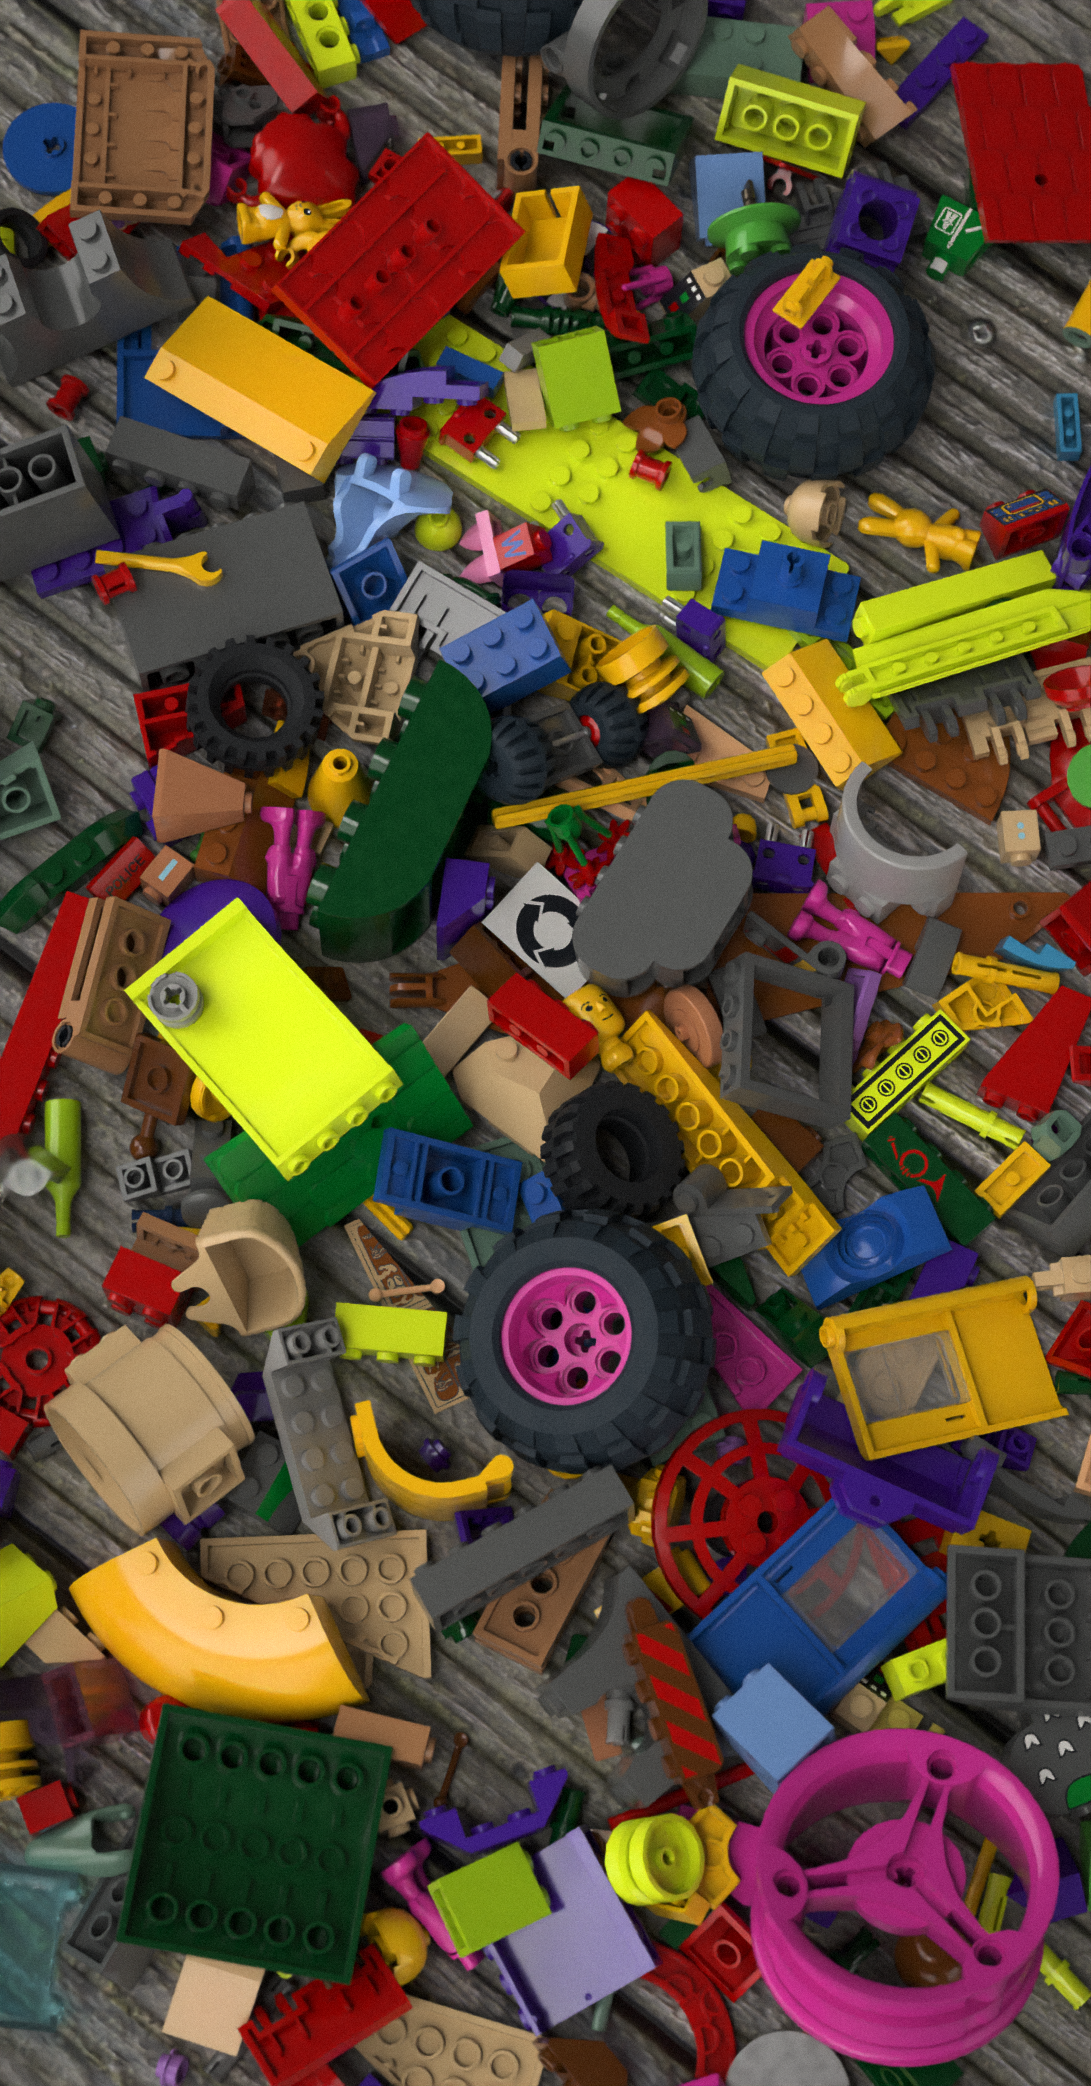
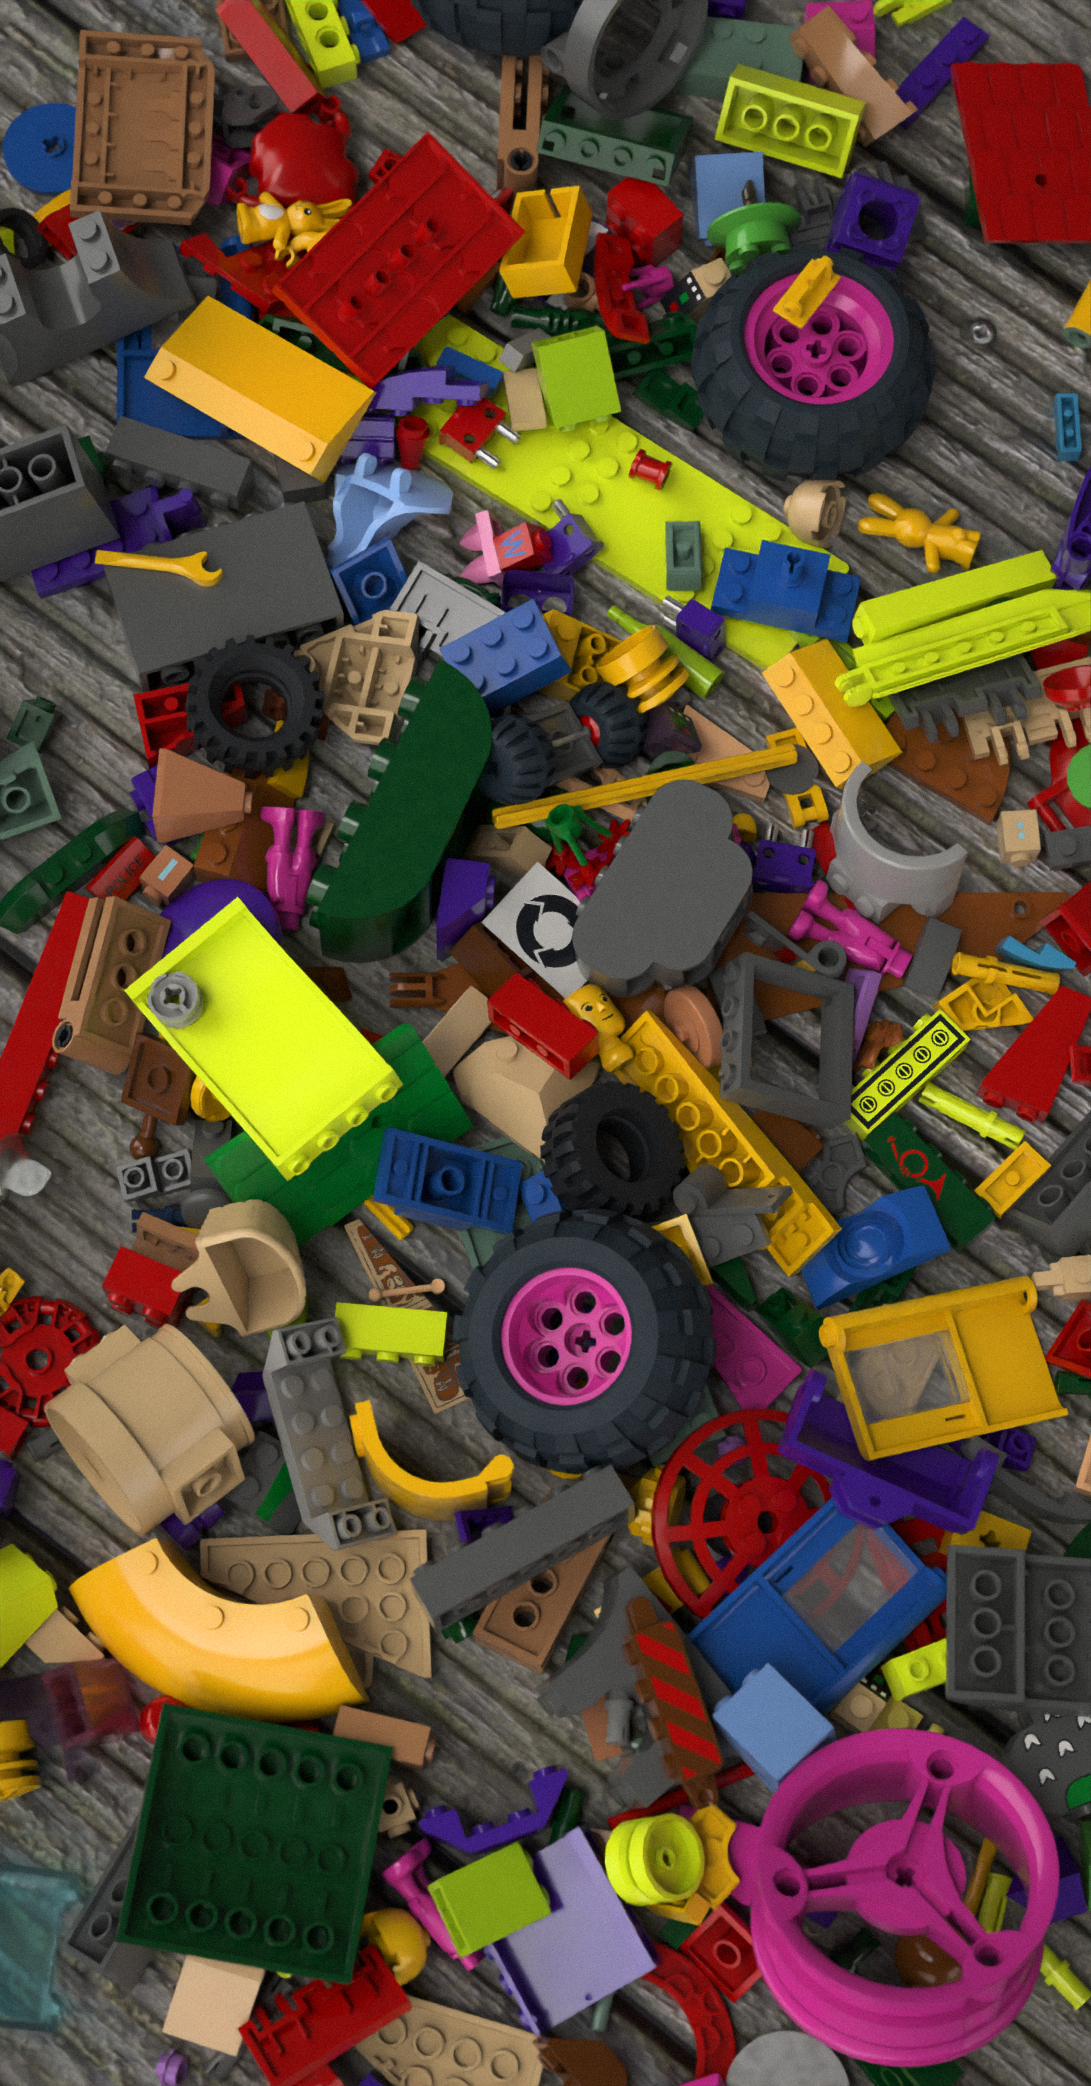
(48, 1807): red brick -> none
(64, 1142): lime piece -> none
(67, 397): red bush -> none
(72, 1845): sand green animal -> none
(114, 583): red bush -> none
(239, 67): reddish brown bracket -> none
(337, 784): yellow cone -> none
(370, 134): clear purple slope -> none
(435, 1454): dark purple plate -> none
(438, 531): neon yellow brick -> none
(460, 1741): reddish brown hinge -> none
(463, 148): yellow piece -> none
(658, 425): dark orange plate -> none
(702, 457): dark grey hinge -> none
(785, 172): red piece -> none
(891, 47): yellow slope -> none
(947, 1272): dark purple slope -> none
(953, 240): green torso -> none
(1023, 522): red slope -> none
(1055, 1134): sand green rock -> none

